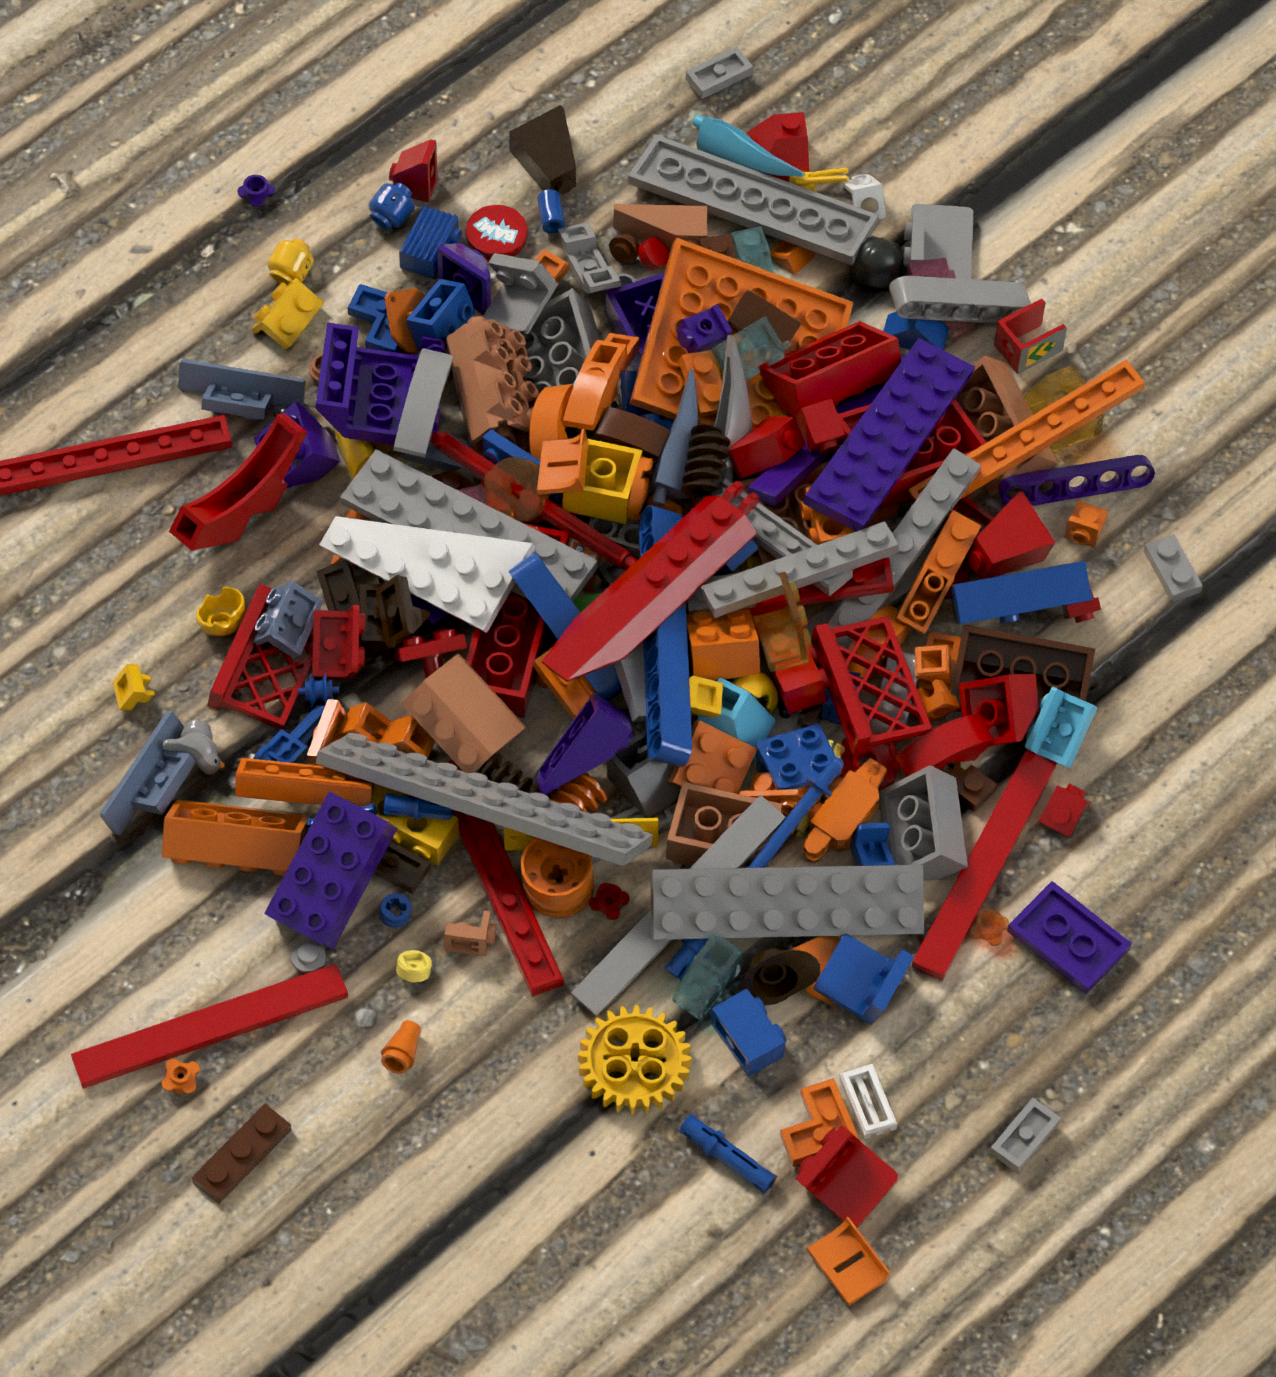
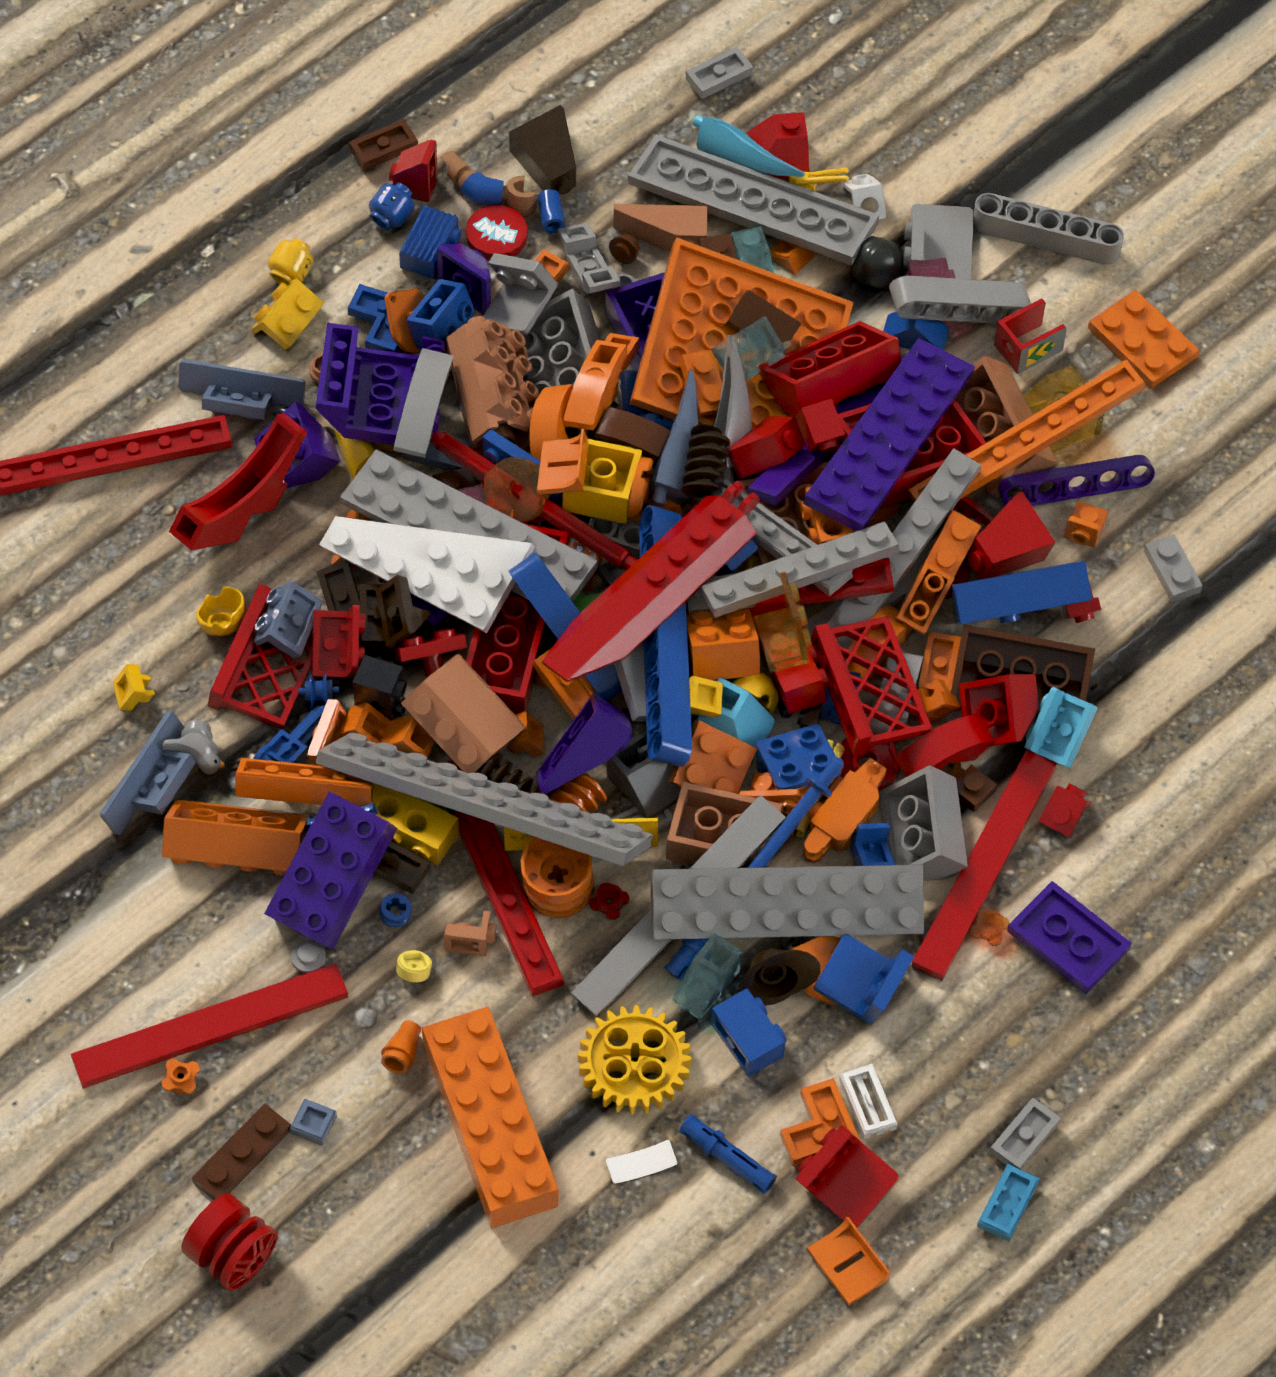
(229, 1242): none -> red wheel
(256, 183): dark purple plate -> none
(313, 1122): none -> sand blue tile
(380, 686): none -> black brick
(382, 144): none -> reddish brown plate
(414, 807): blue axle -> none
(487, 190): none -> piece
(490, 1117): none -> orange brick
(531, 738): none -> orange tile
(641, 1162): none -> white sticker
(653, 253): red tile -> none
(703, 330): dark purple brick -> none
(933, 663): orange slope -> none
(1008, 1202): none -> dark azure plate
(1048, 228): none -> light grey beam
(1143, 337): none -> orange plate

